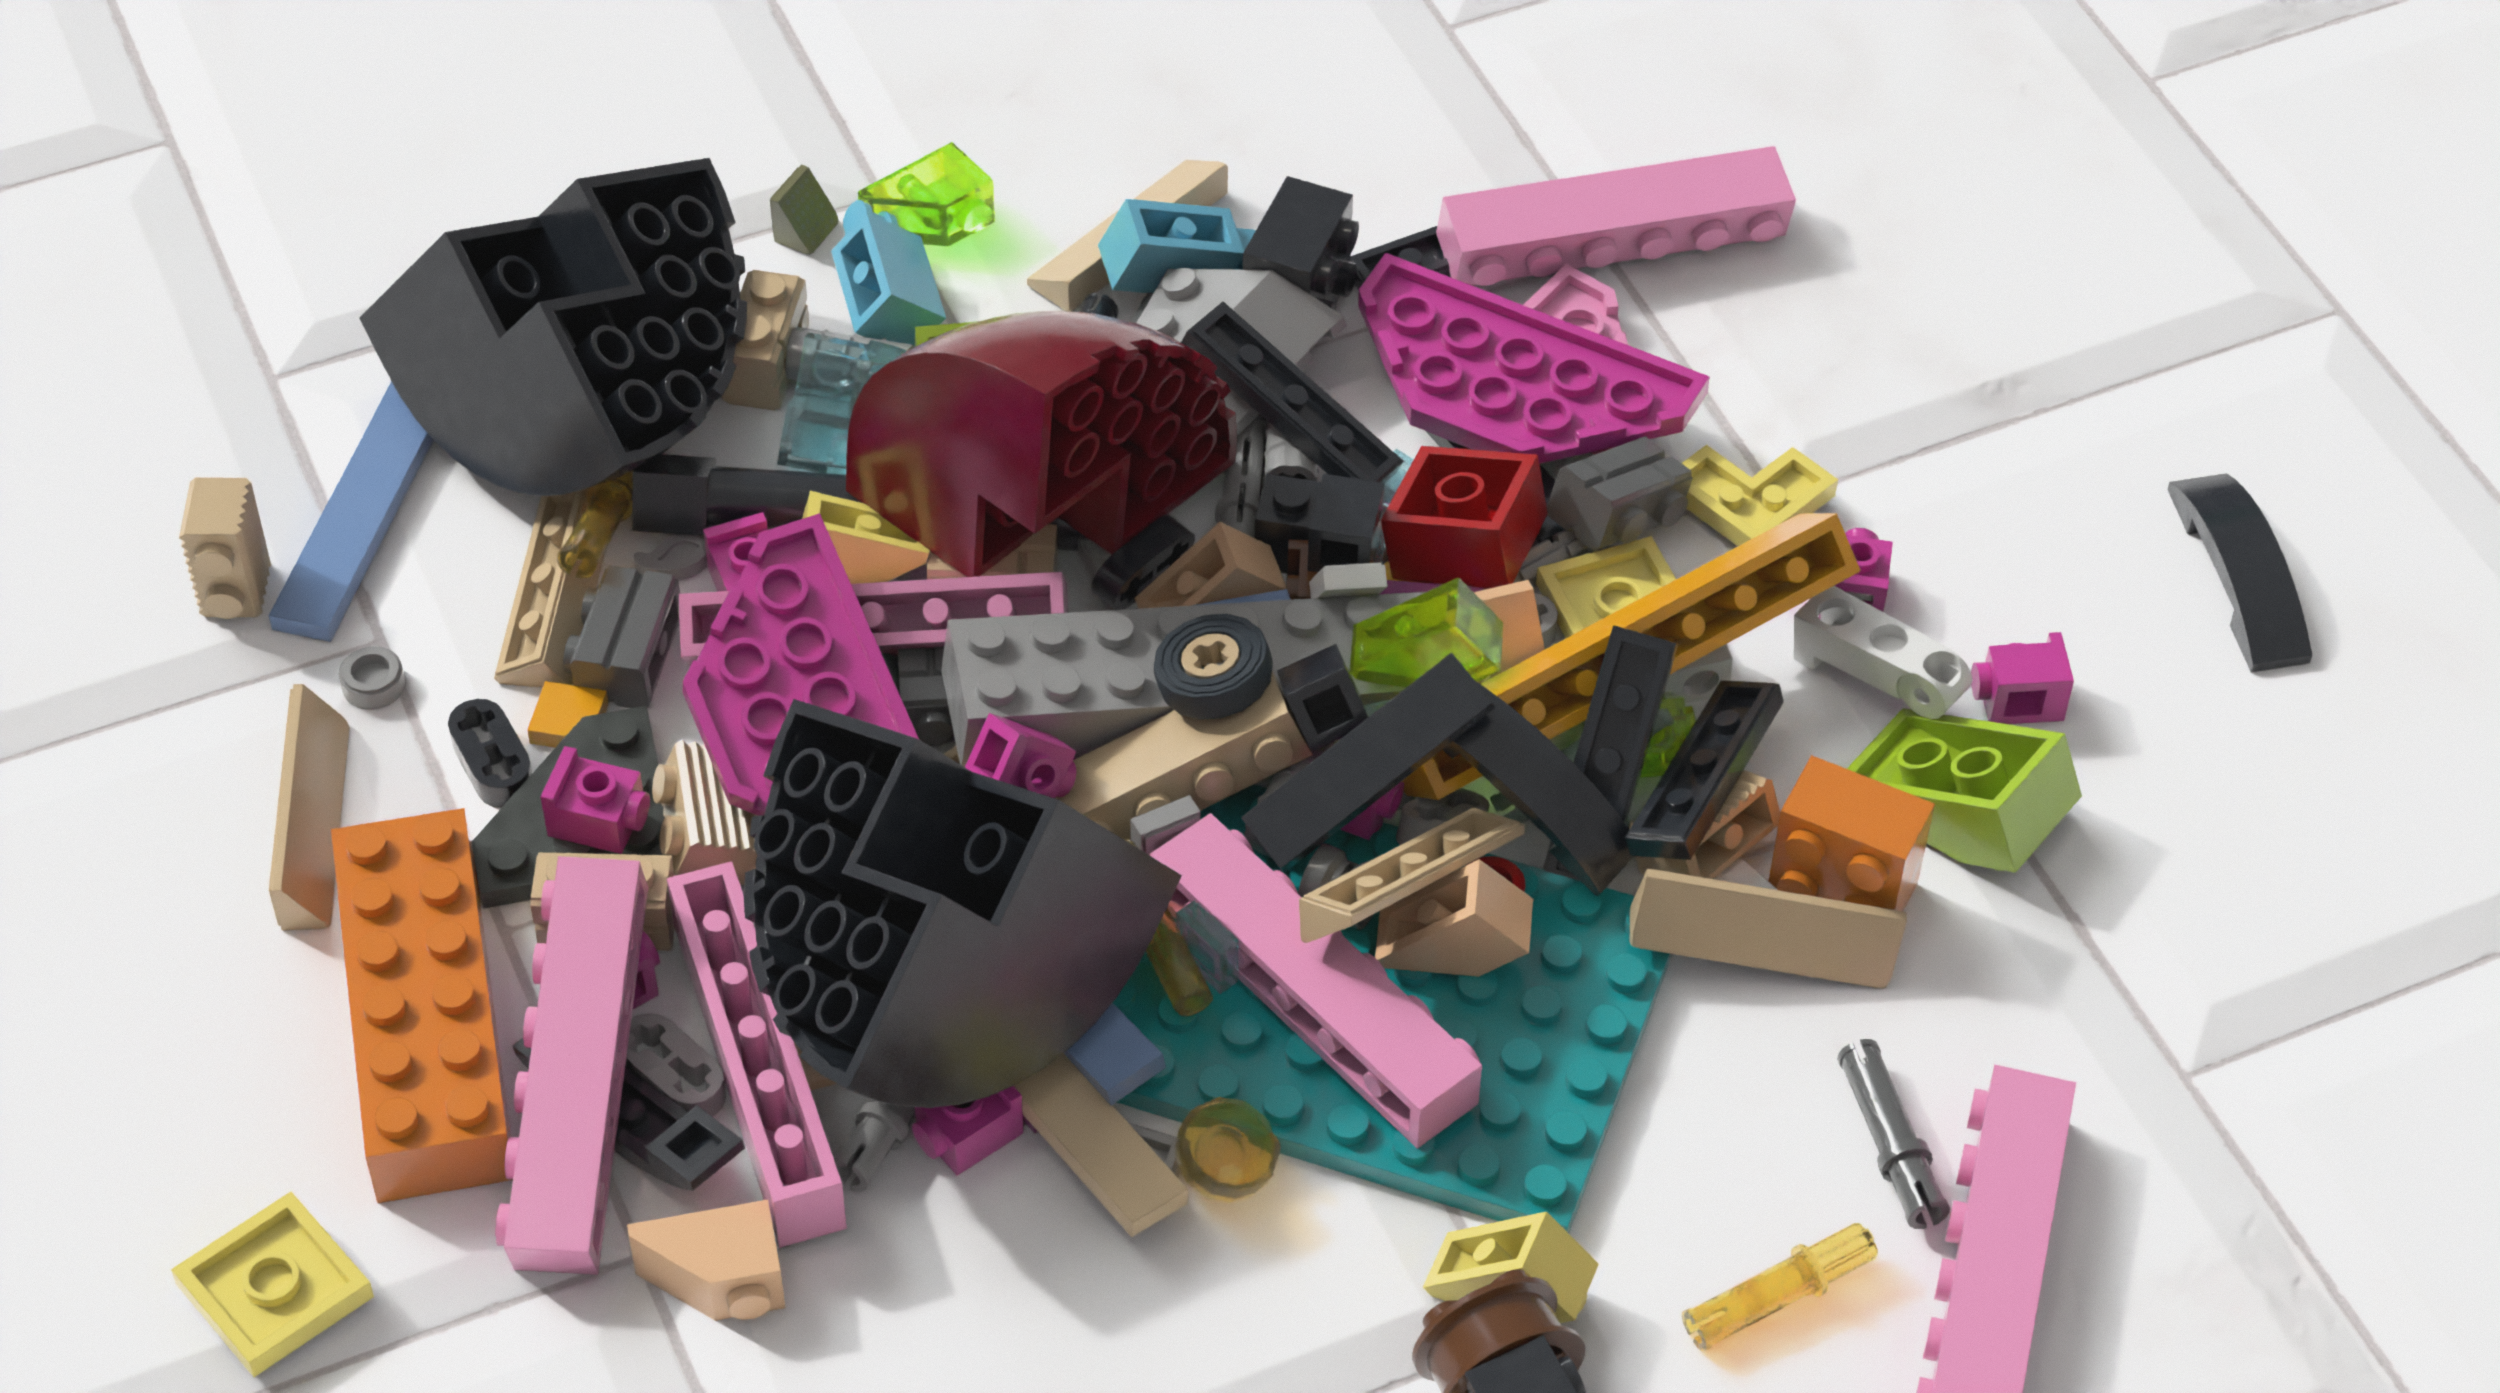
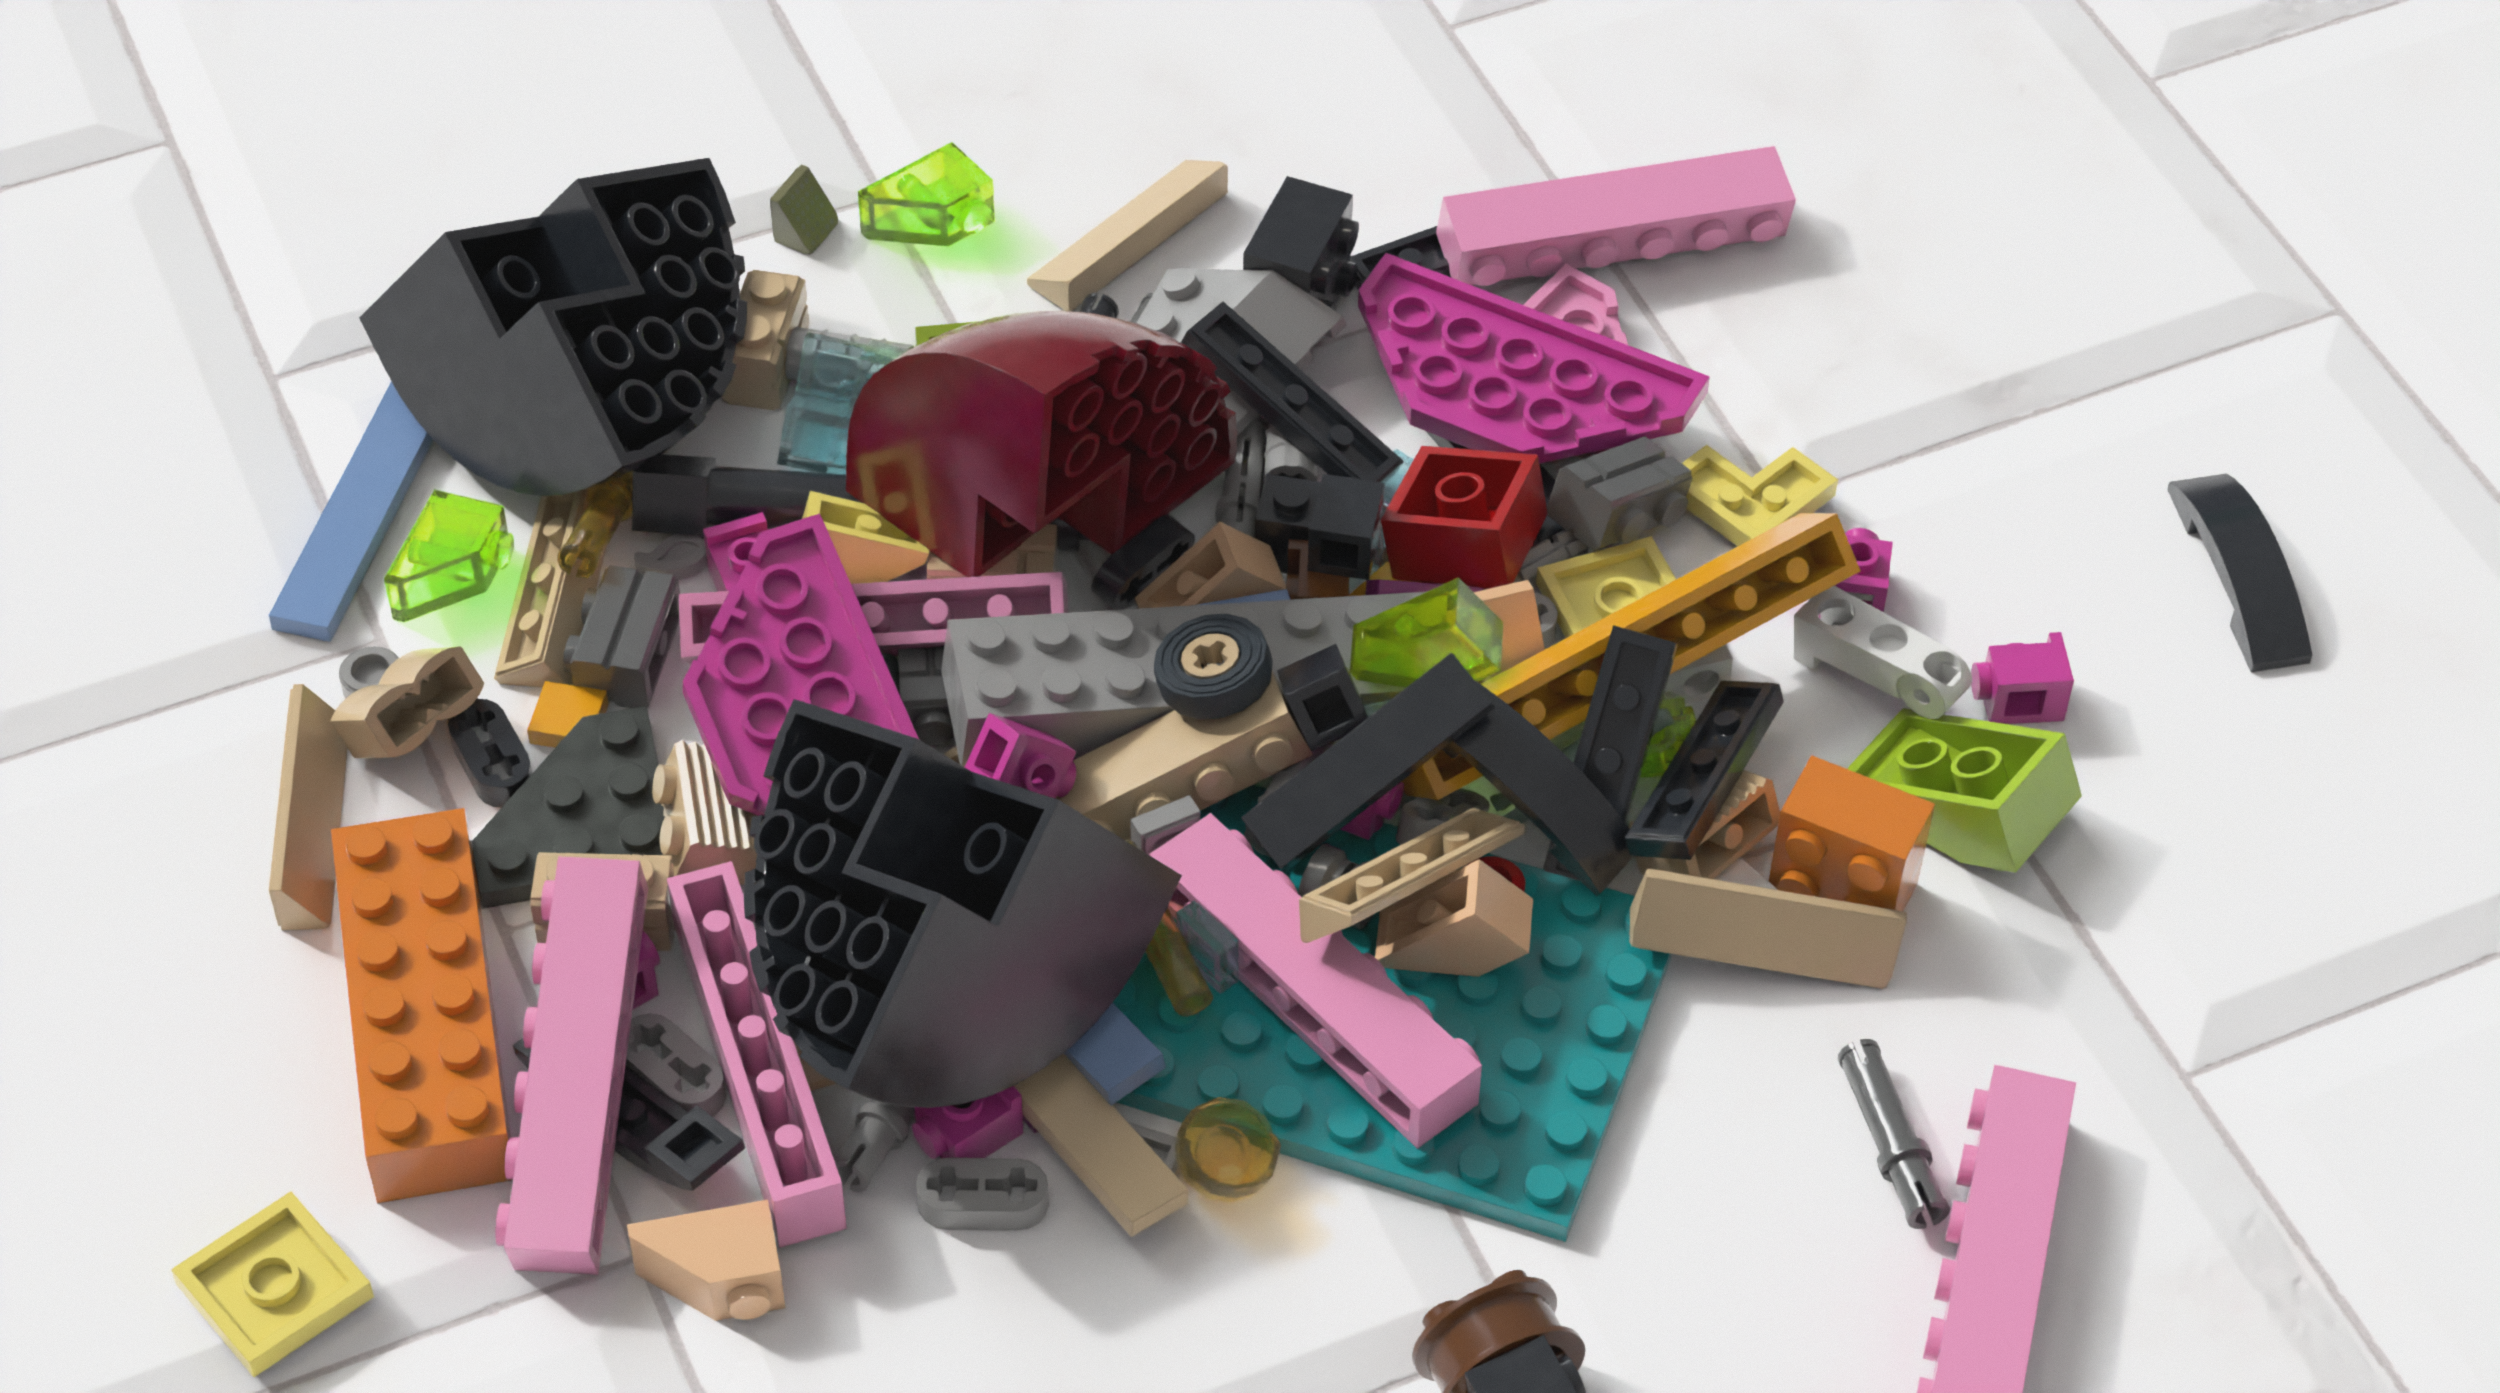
(225, 547): tan brick -> none
(407, 702): none -> tan brick
(448, 555): none -> clear neon green slope
(593, 802): dark pink brick -> none
(885, 276): medium azure brick -> none
(982, 1194): none -> light grey beam
(1163, 236): medium azure brick -> none
(1349, 580): white tile -> none
(1528, 1243): light yellow slope -> none
(1798, 1276): clear yellow axle -> none

